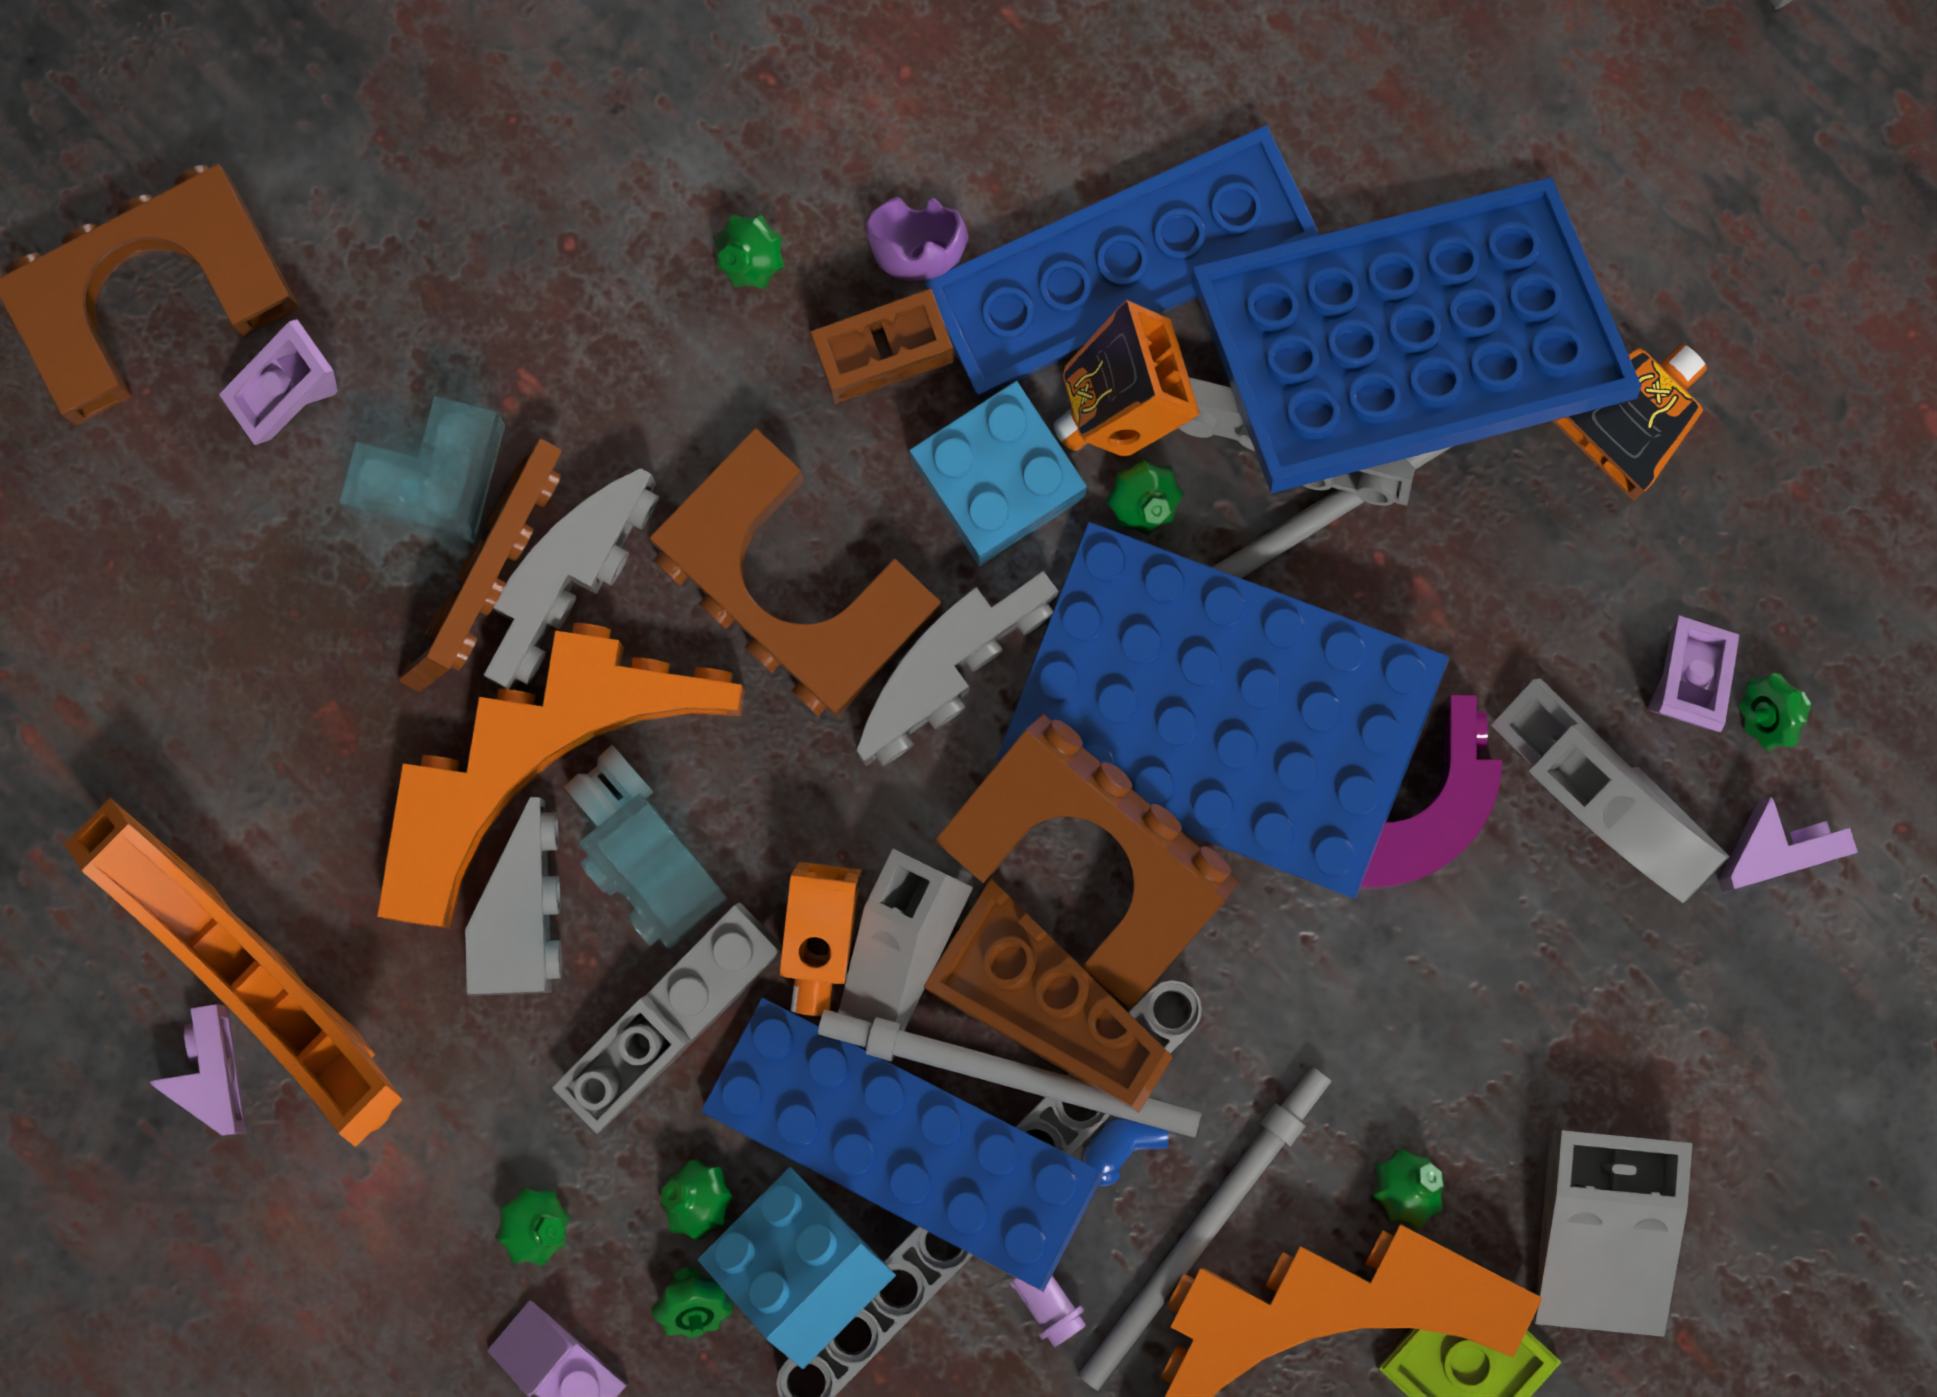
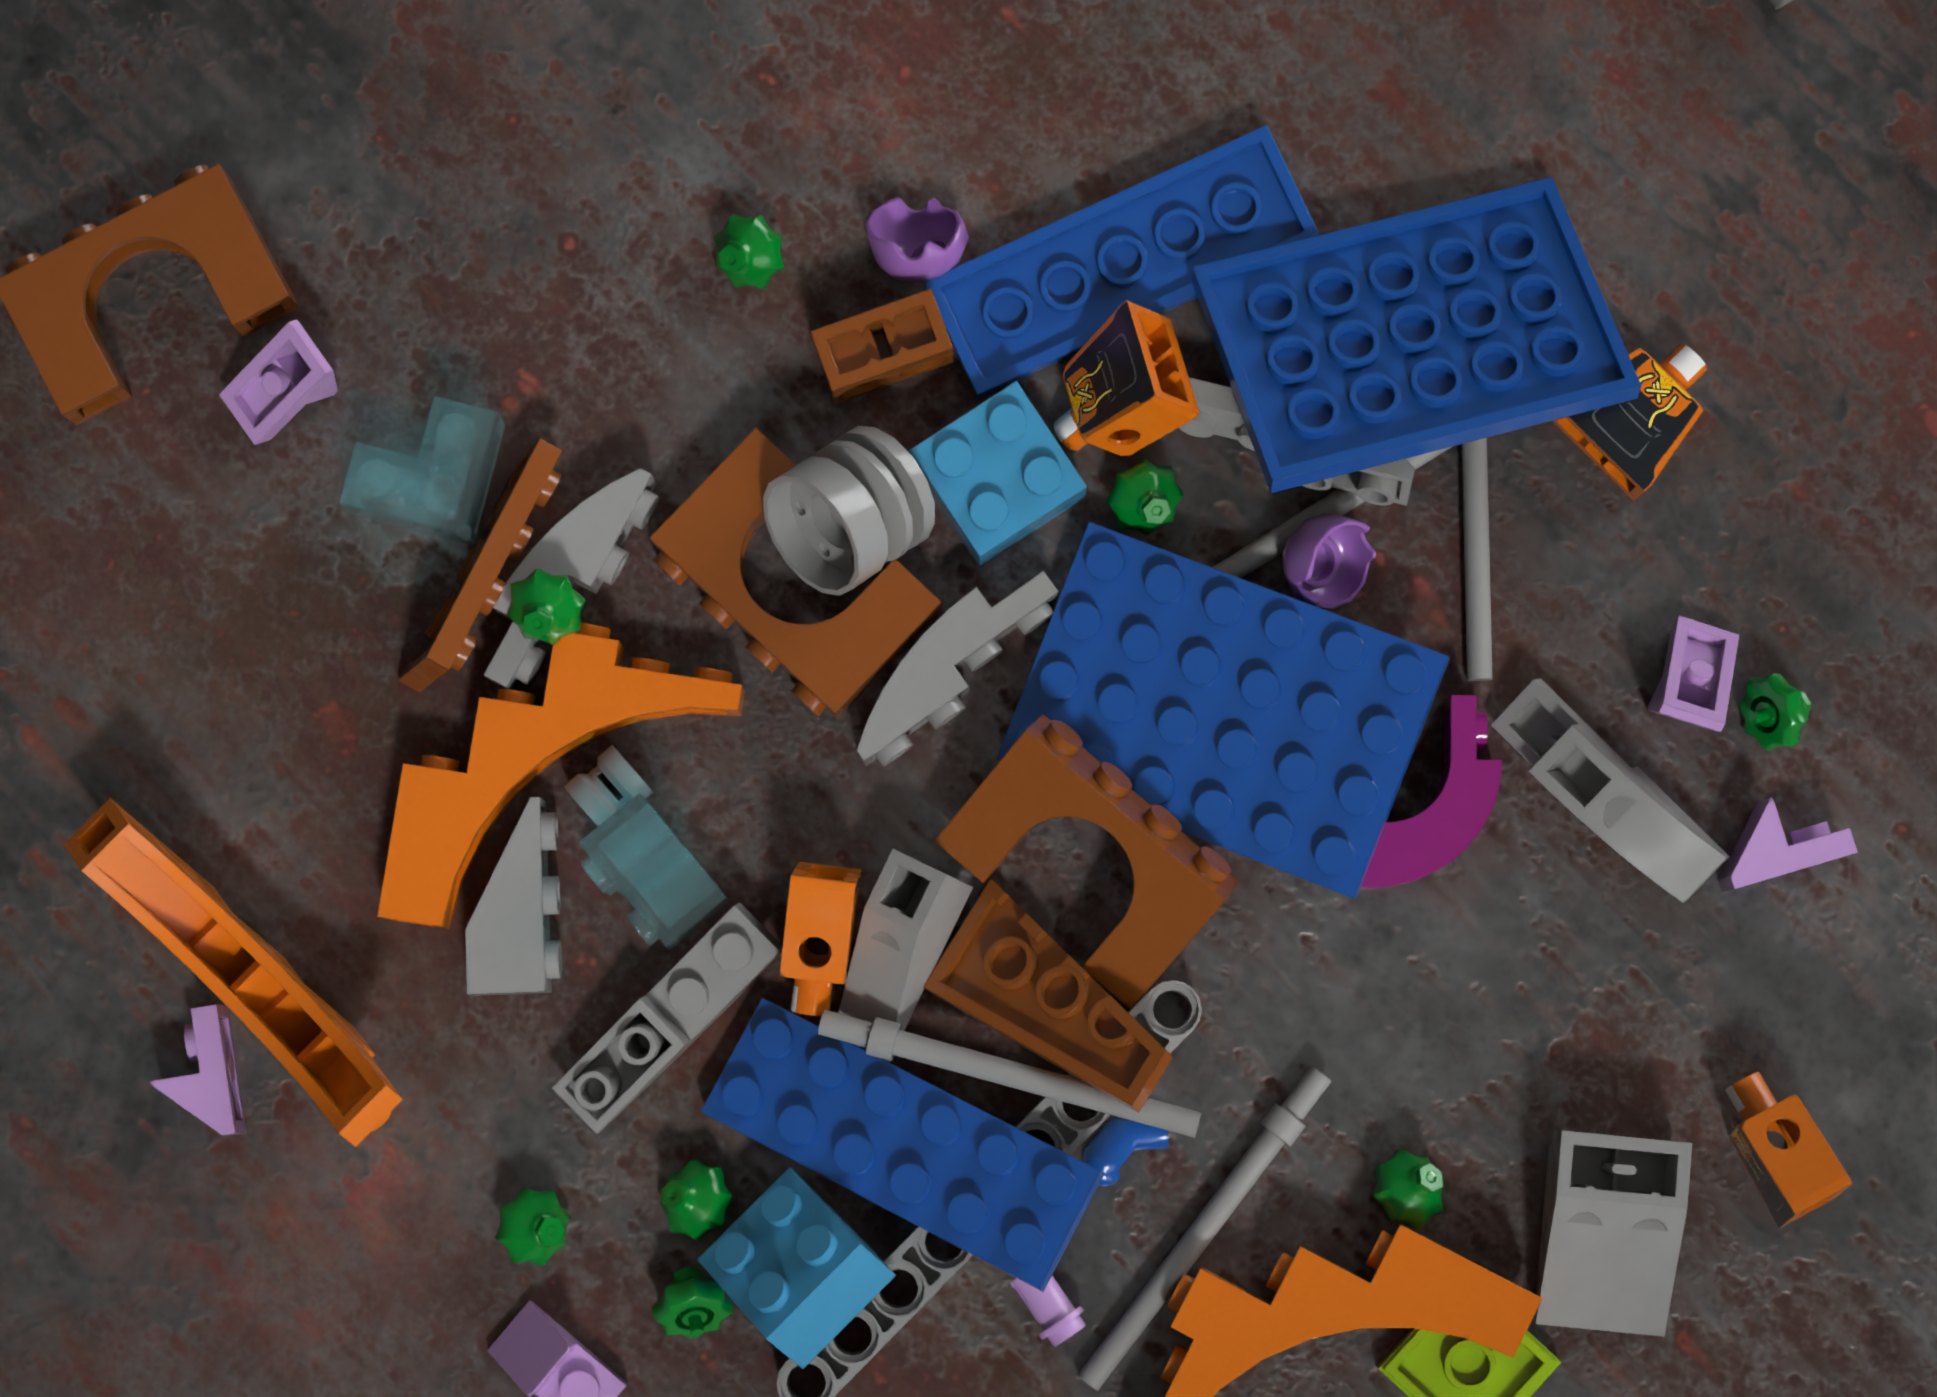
(545, 606): none -> green piece
(849, 510): none -> light grey wheel
(1327, 560): none -> medium lavender hair
(1477, 560): none -> light grey bar
(1790, 1178): none -> orange torso

